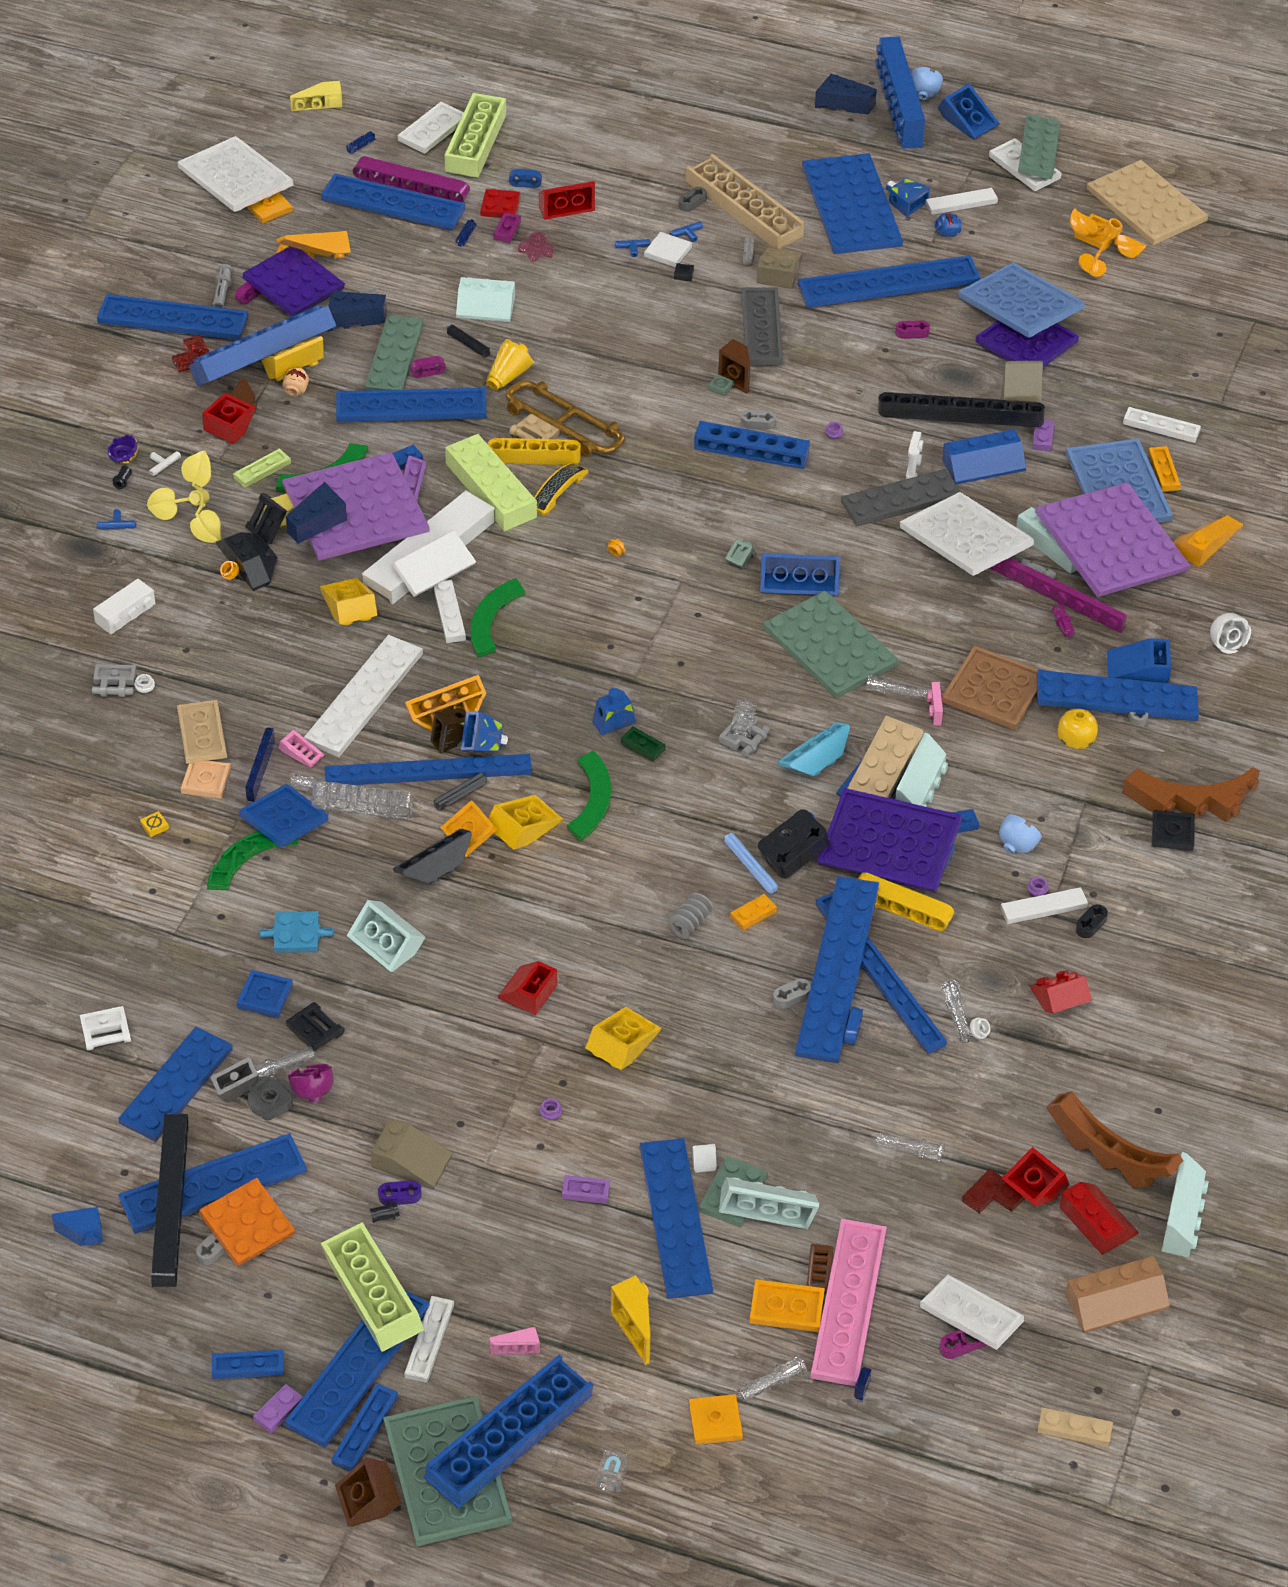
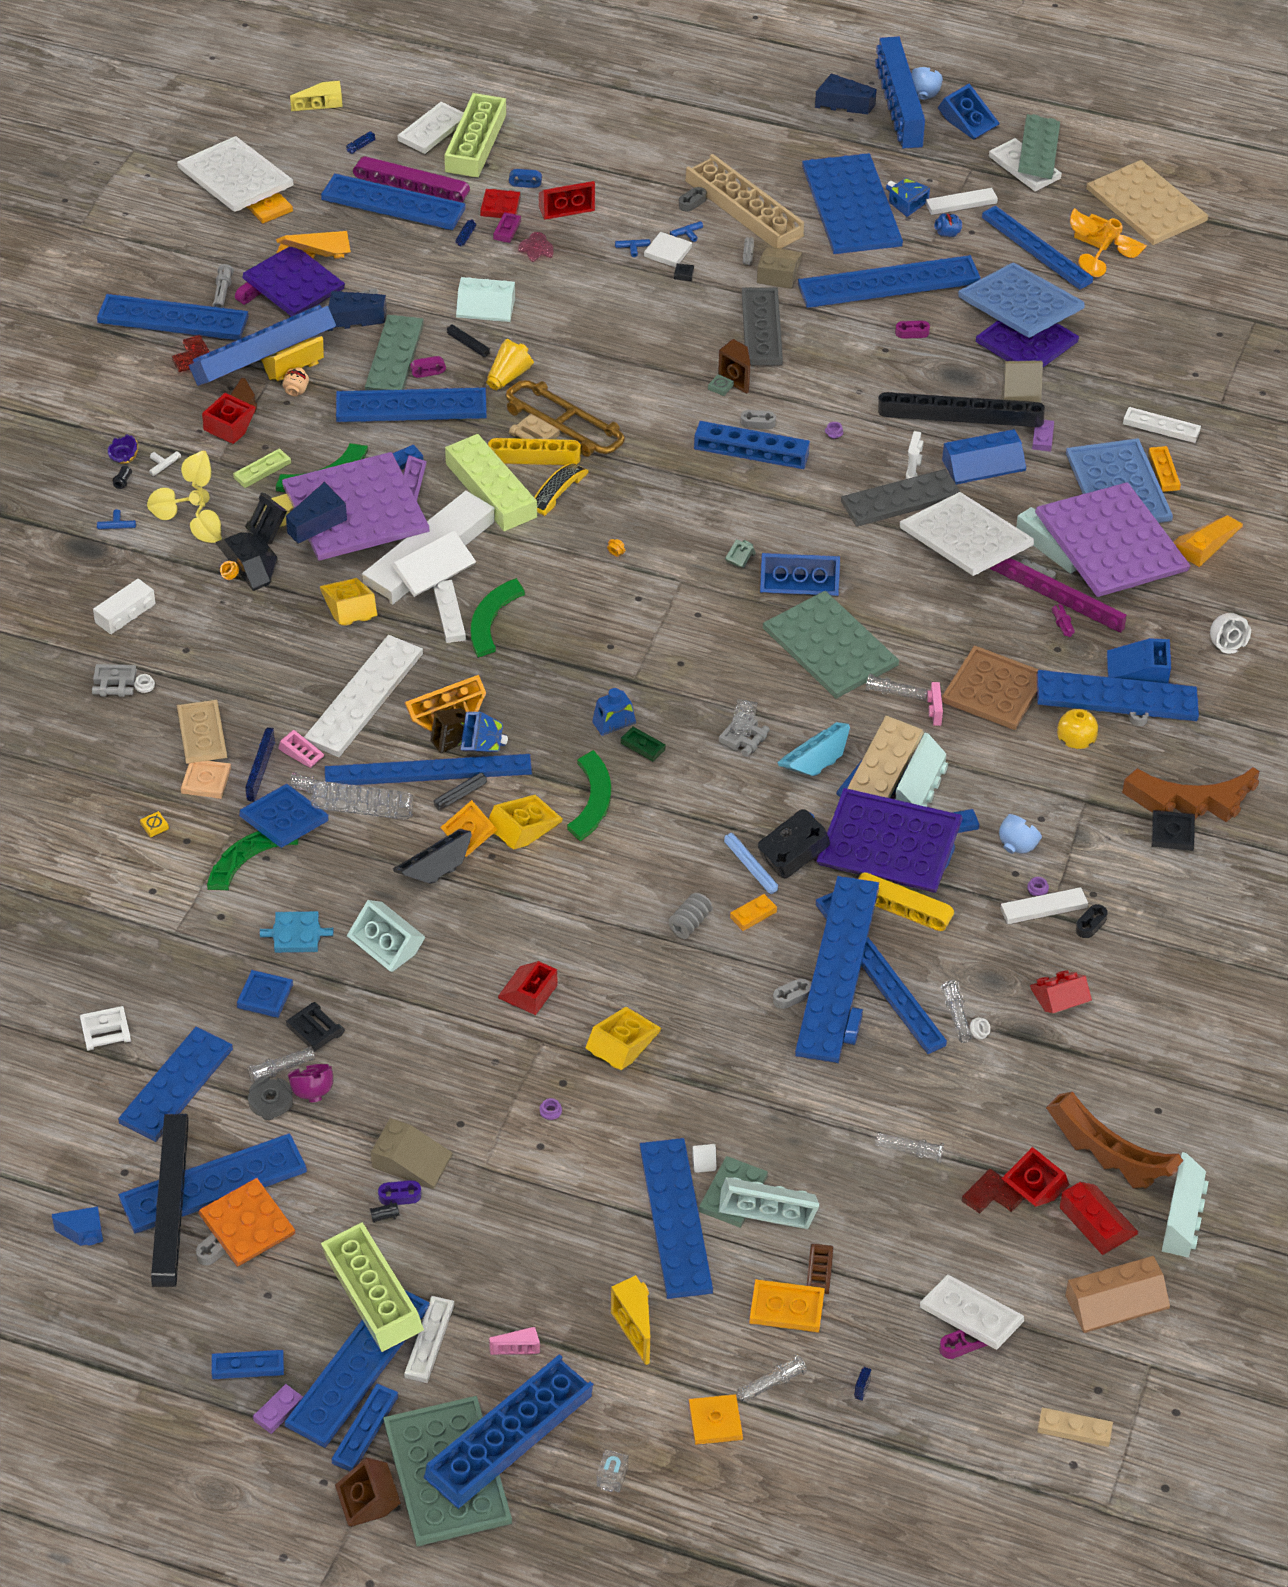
(235, 1079): flat silver slope -> none
(585, 1189): medium lavender plate -> none
(848, 1302): bright pink plate -> none
(1037, 247): none -> blue plate

